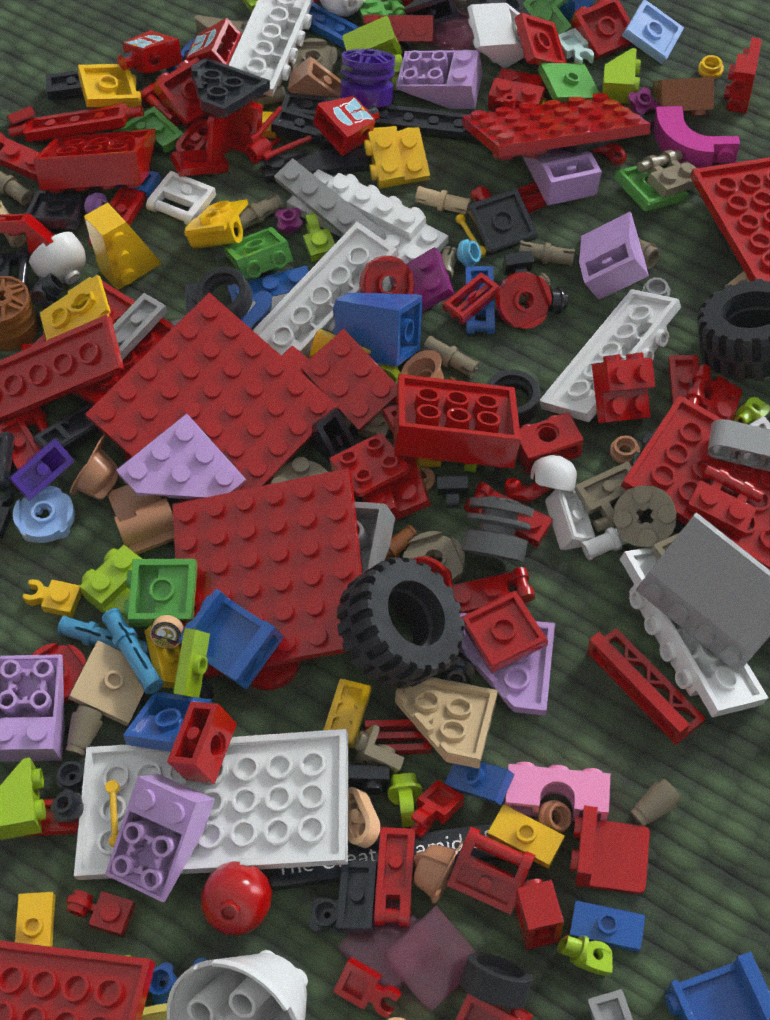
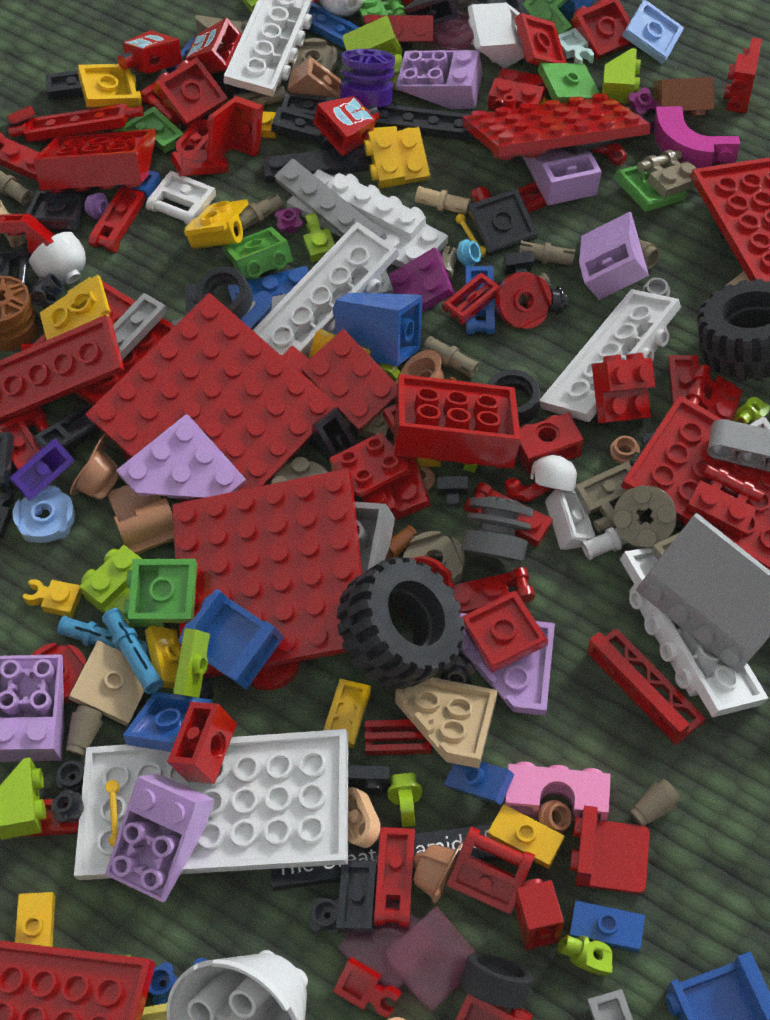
(108, 915): red plate -> none
(118, 248): yellow wedge -> none
(166, 631): tile -> none
(225, 88): black plate -> none
(236, 898): red cylinder -> none
(261, 147): red plant -> none
(375, 755): dark tan bracket -> none
(384, 266): red tile -> none
(436, 803): red plate -> none
(711, 66): yellow plate -> none

